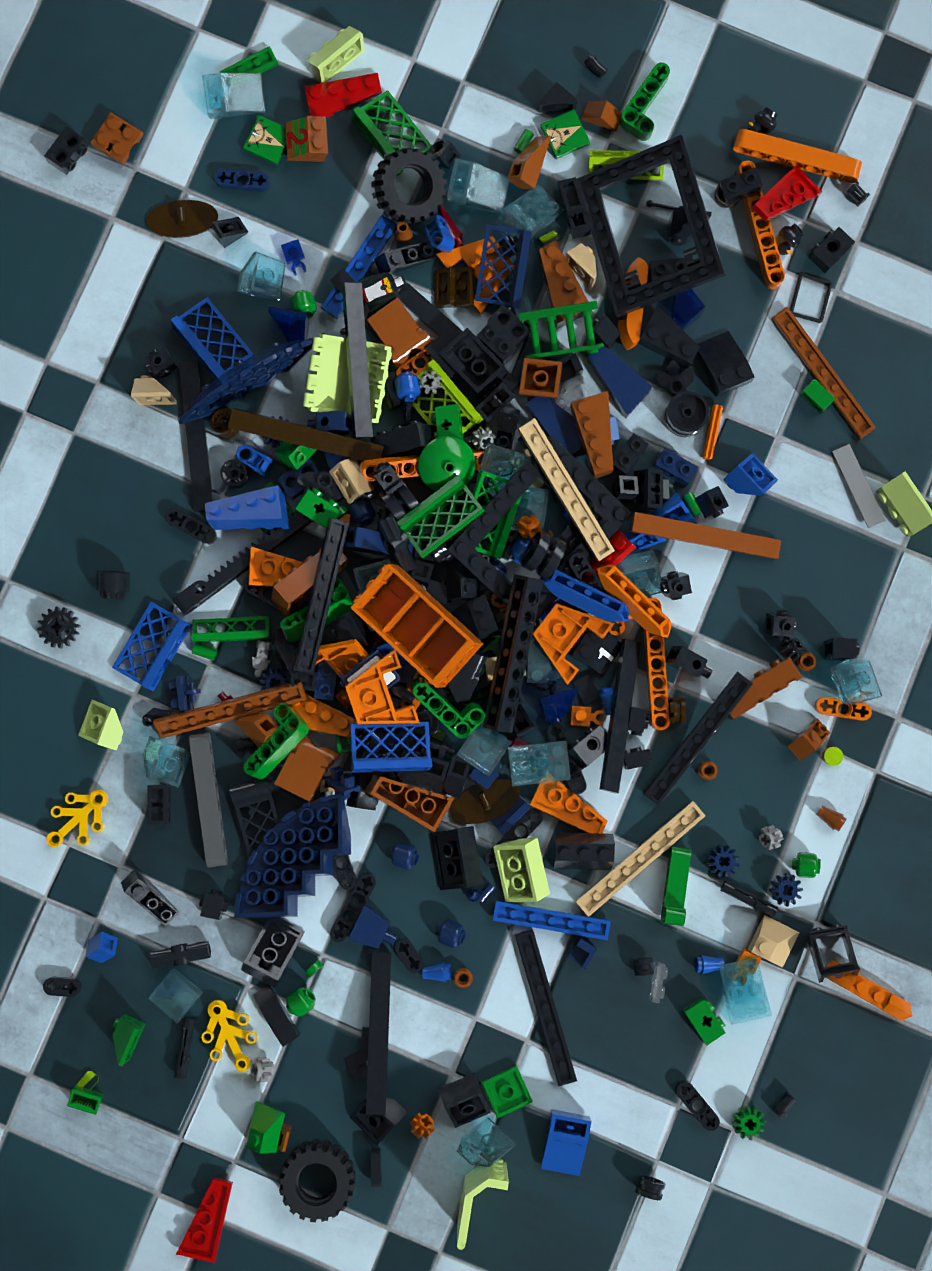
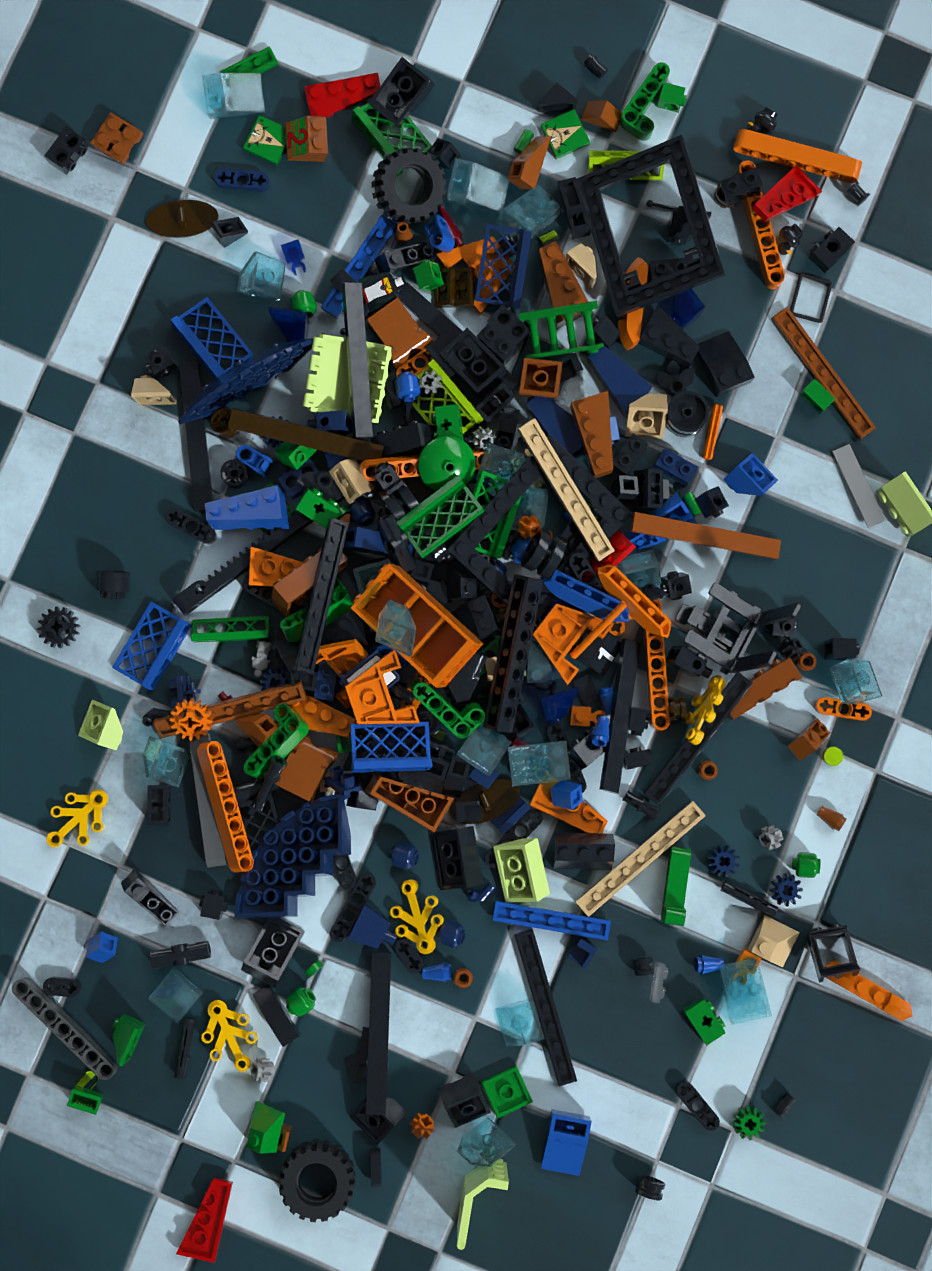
(75, 1030): none -> dark grey beam
(199, 717): none -> orange gear
(204, 651): green piece -> none
(218, 800): none -> orange beam
(271, 776): none -> black pin
(336, 54): yellowish green slope -> none
(396, 628): none -> clear light blue slope
(401, 92): none -> black slope
(418, 920): none -> yellow plant
(428, 275): none -> green brick
(468, 811): none -> black panel
(519, 1023): none -> clear light blue slope
(566, 794): none -> blue panel
(599, 629): none -> orange bar
(600, 733): none -> blue cone
(641, 805): none -> black axle
(647, 416): none -> tan slope
(652, 592): none -> black piece
(672, 97): none -> green brick
(705, 708): none -> yellow plant
(714, 628): none -> black piece

